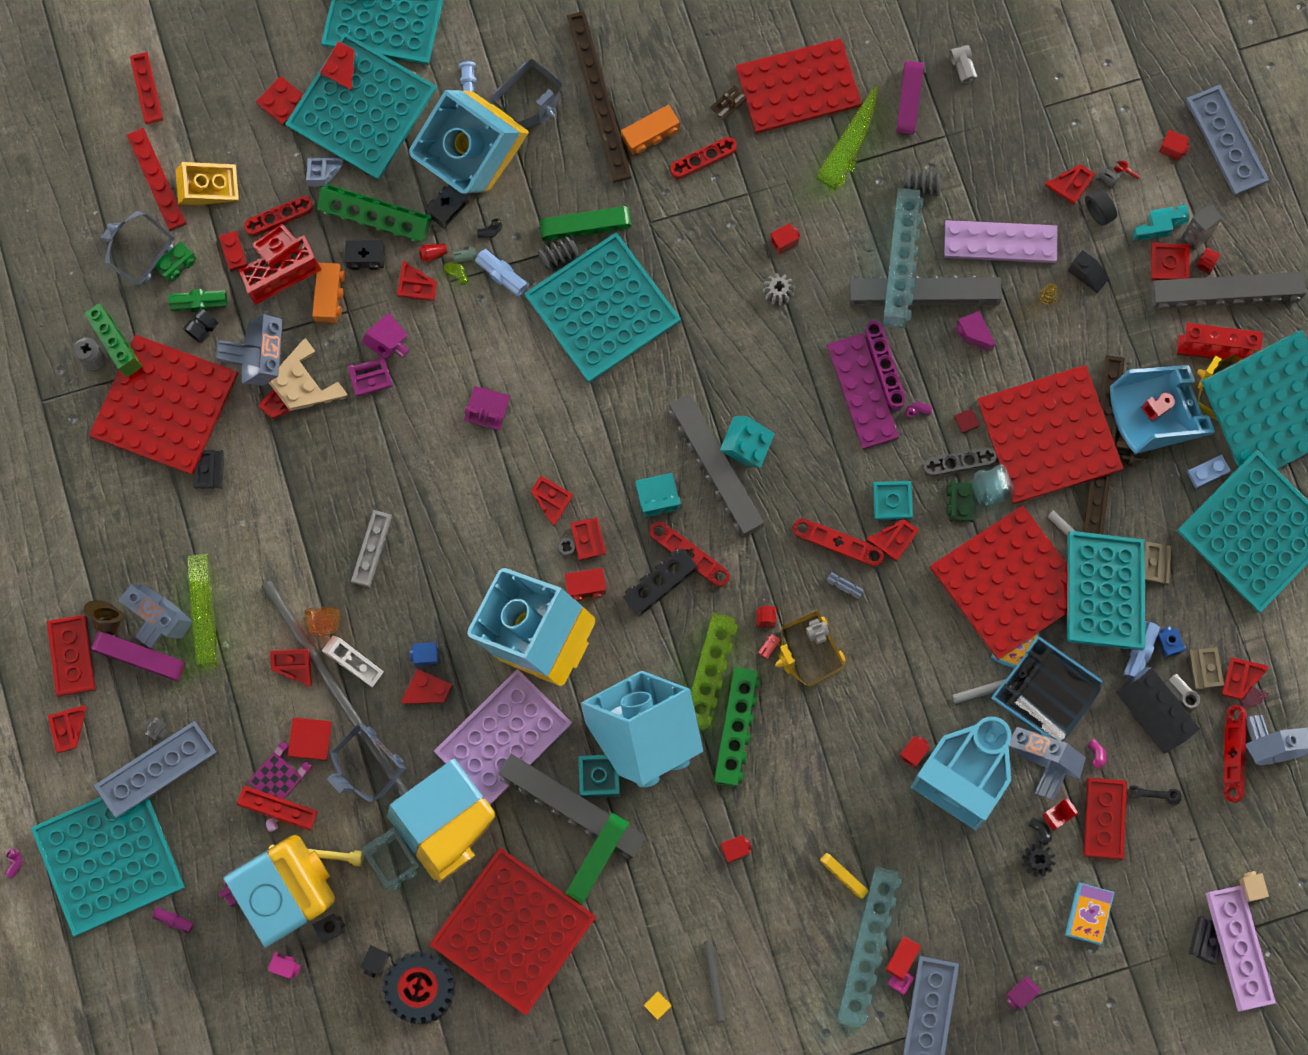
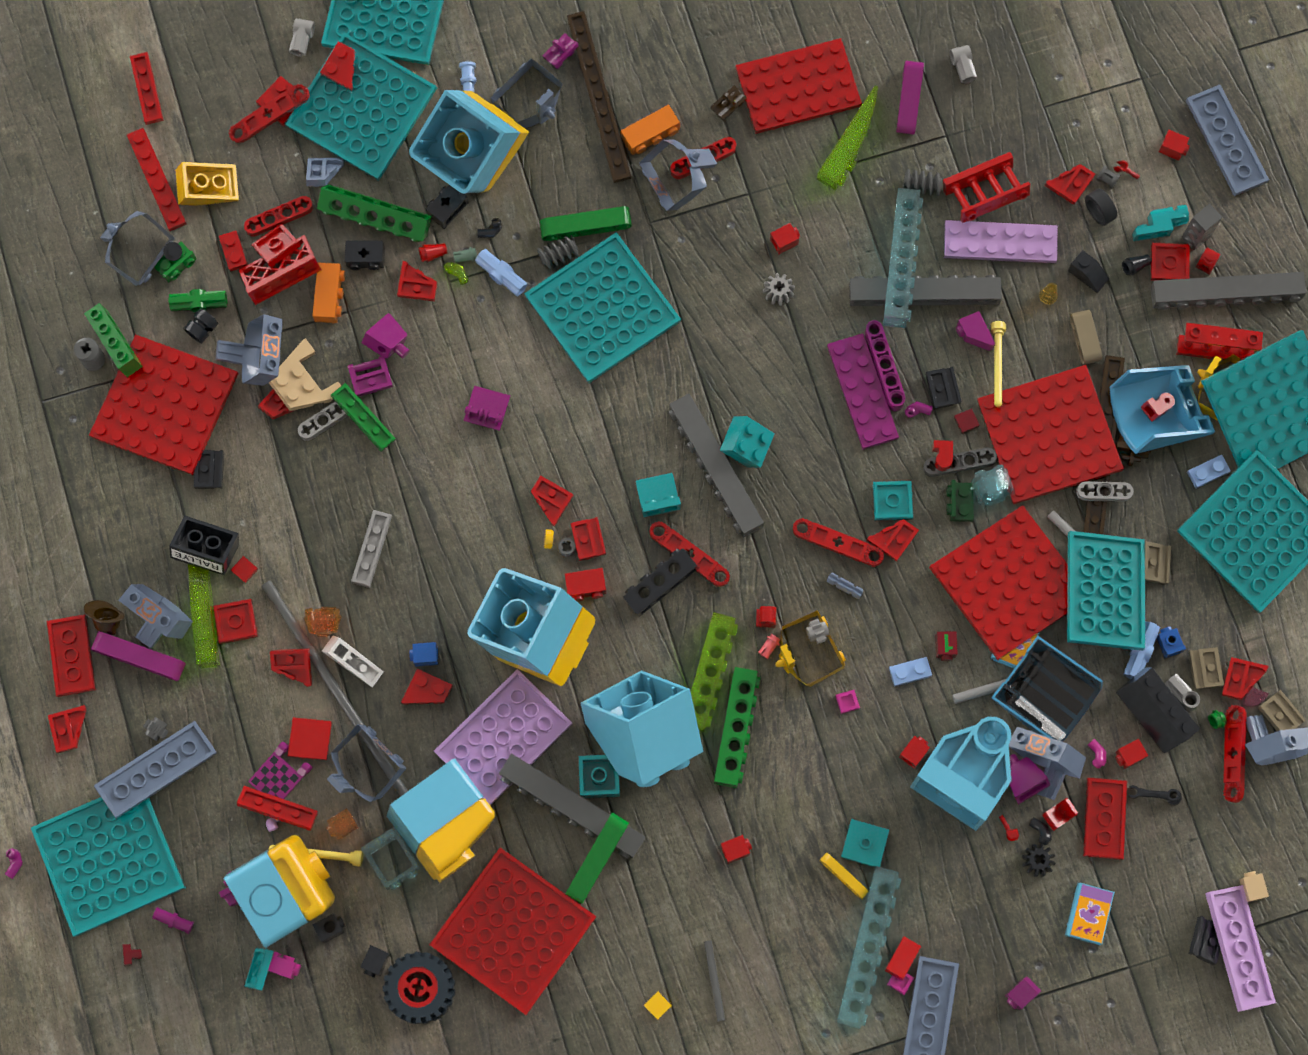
(129, 955): none -> dark red tile
(172, 251): none -> black plate
(204, 545): none -> black brick
(235, 621): none -> red tile
(244, 569): none -> red tile
(258, 969): none -> teal plate
(279, 105): none -> red piece
(302, 32): none -> light grey piece
(321, 428): none -> light grey beam
(341, 824): none -> clear orange brick
(363, 417): none -> green tile
(548, 541): none -> yellow tile
(560, 50): none -> magenta hips
(698, 159): none -> sand blue piece
(847, 701): none -> dark pink tile
(865, 843): none -> teal plate
(910, 671): none -> light blue plate
(943, 387): none -> black plate
(944, 454): none -> red leg
(946, 645): none -> dark red brick
(978, 173): none -> red fence
(998, 329): none -> light yellow piece
(1010, 834): none -> red hand
(1026, 778): none -> magenta torso
(1086, 337): none -> dark tan beam
(1110, 485): none -> light grey beam
(1131, 754): none -> red brick
(1134, 264): none -> black cone
(1217, 719): none -> green plate
(1281, 712): none -> dark tan plate

